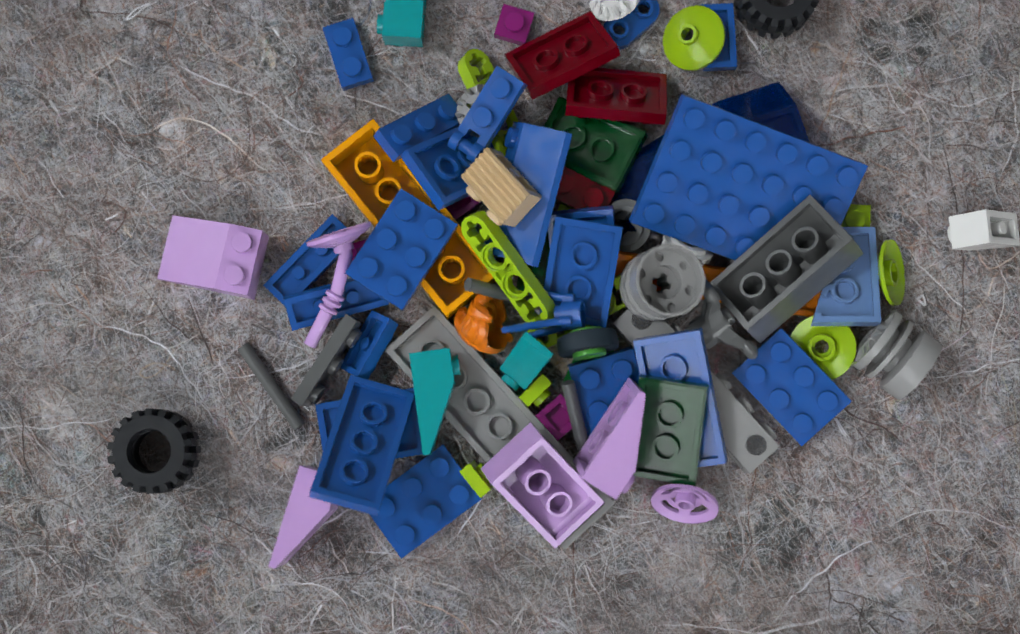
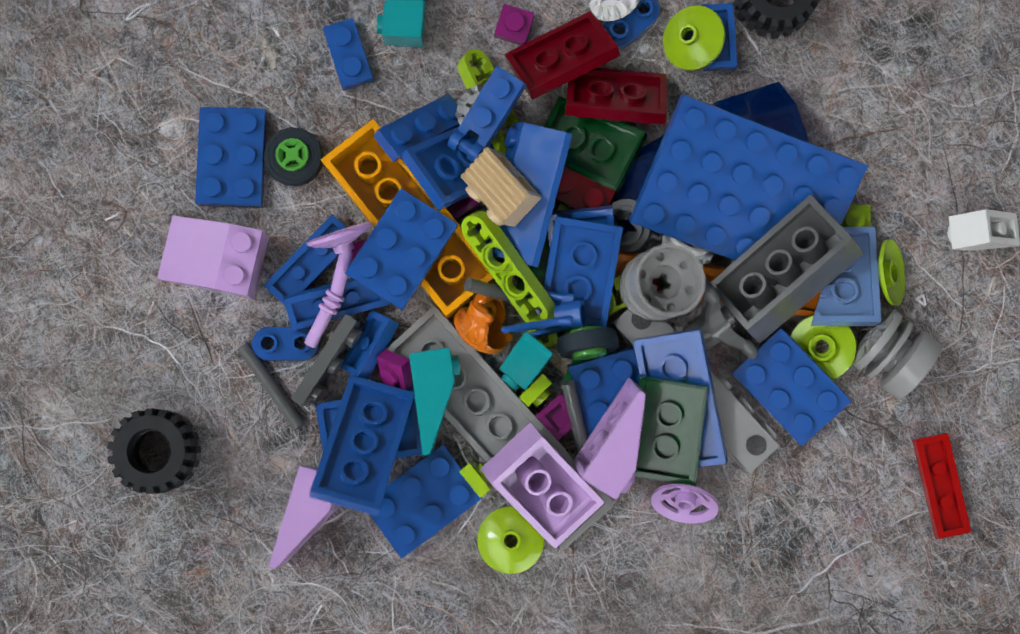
(231, 157): none -> blue plate
(284, 344): none -> blue plate
(285, 147): none -> black wheel
(395, 370): none -> magenta plate
(496, 553): none -> lime dish
(941, 486): none -> red plate

